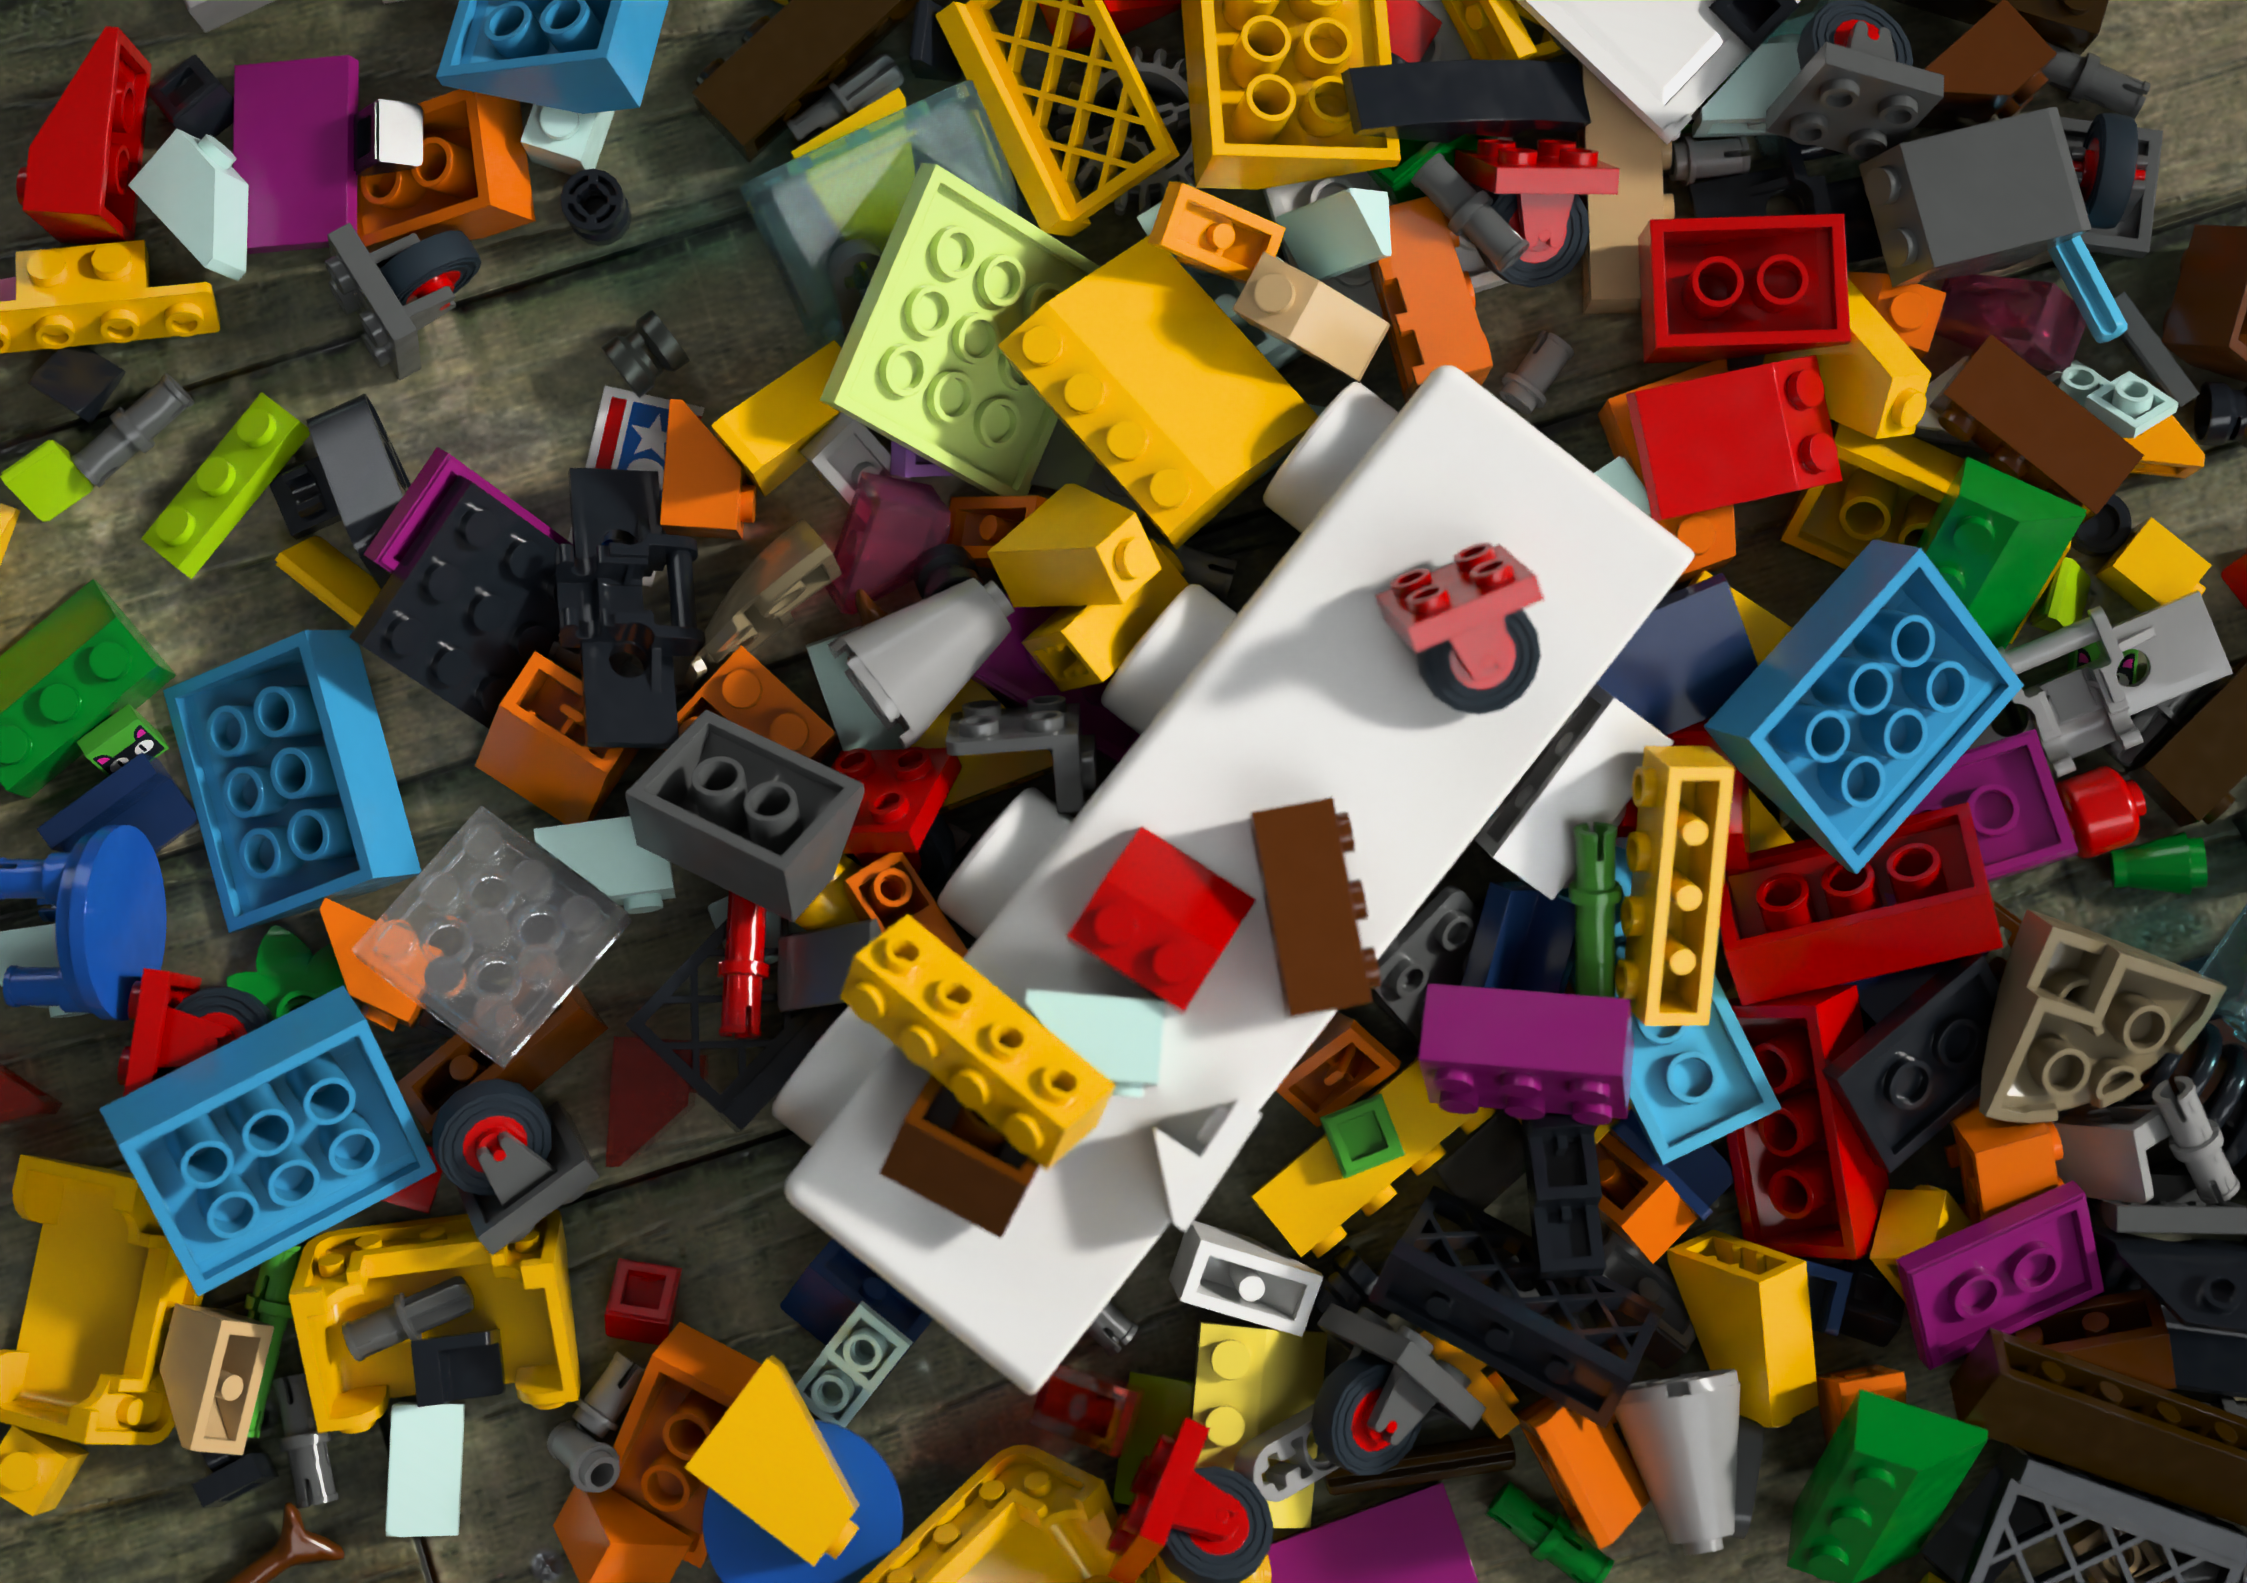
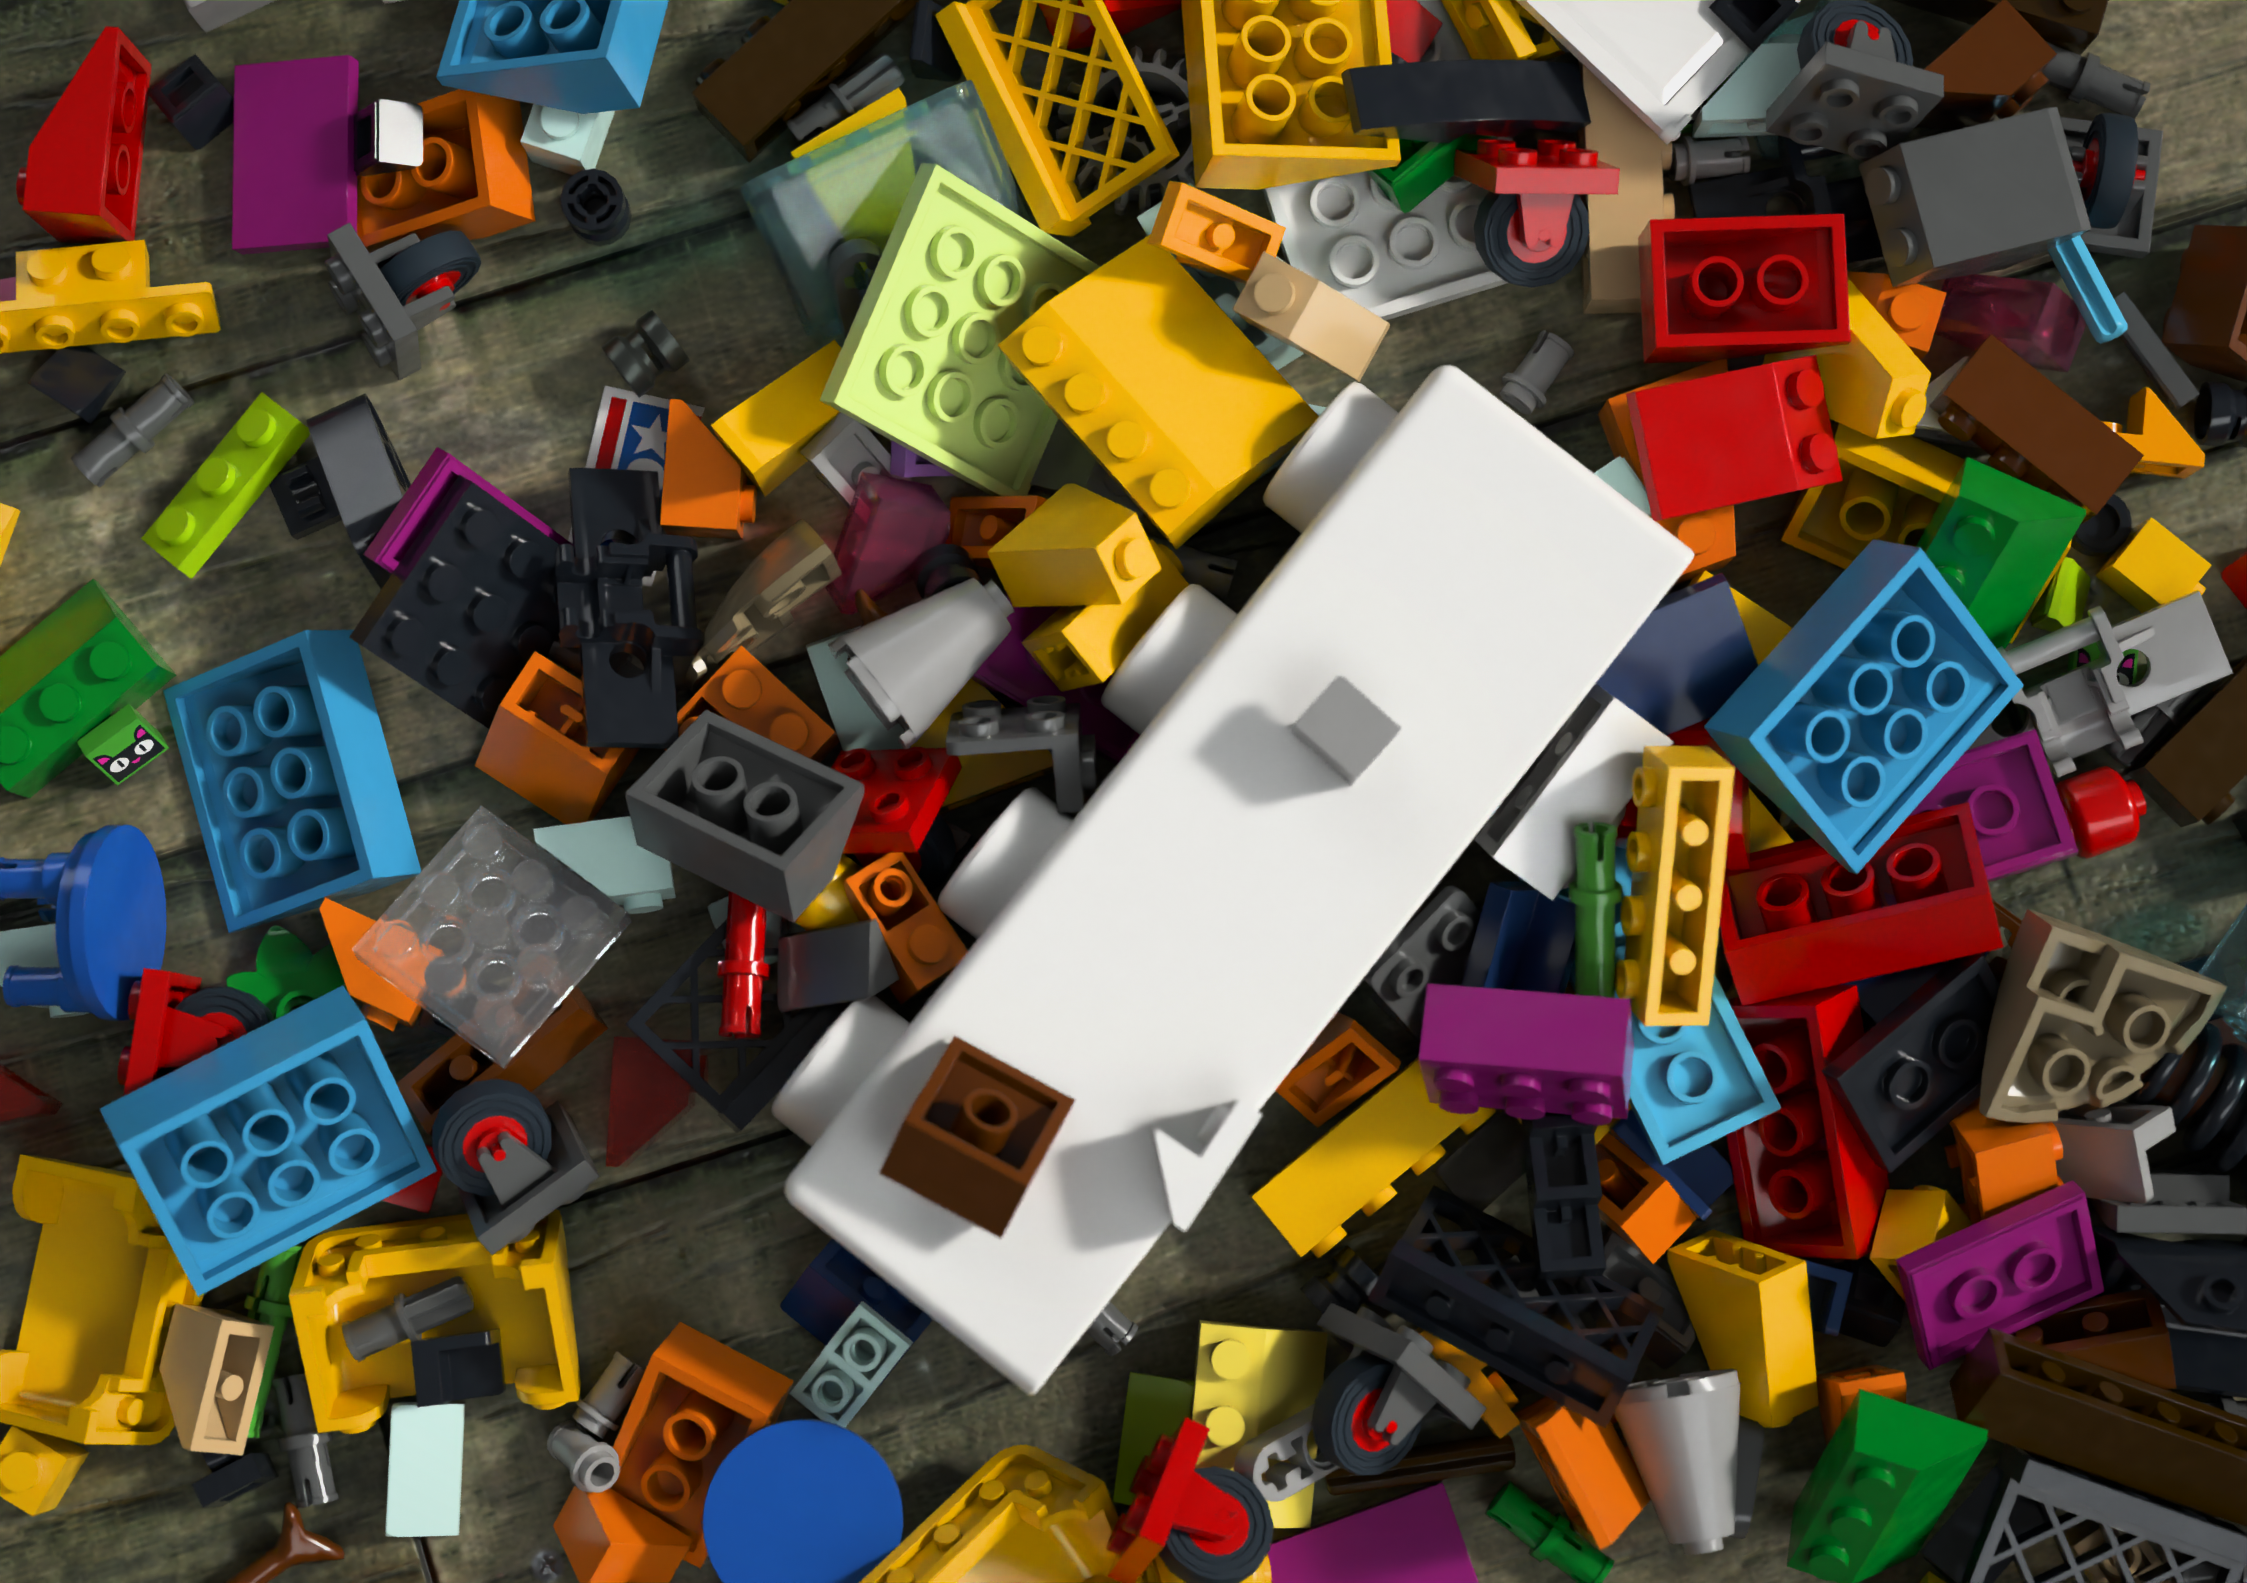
(47, 480): lime slope -> none
(133, 795): dark blue panel -> none
(199, 200): light aqua slope -> none
(330, 577): yellow slope -> none
(642, 1301): red slope -> none
(778, 1467): yellow slope -> none
(976, 1041): yellow brick -> none
(1088, 1408): clear red slope -> none
(1109, 1032): light aqua slope -> none
(1160, 919): red slope -> none
(1244, 1279): white slope -> none
(1313, 907): reddish brown brick -> none
(1339, 232): light aqua slope -> none
(1345, 729): none -> light grey panel
(1362, 1136): bright green tile -> none
(1428, 299): orange wedge -> none
(1469, 627): plate -> none
(1470, 212): dark grey pin -> none
(2124, 405): light aqua slope -> none
(2161, 865): green cone -> none
(2196, 1140): light grey pin -> none

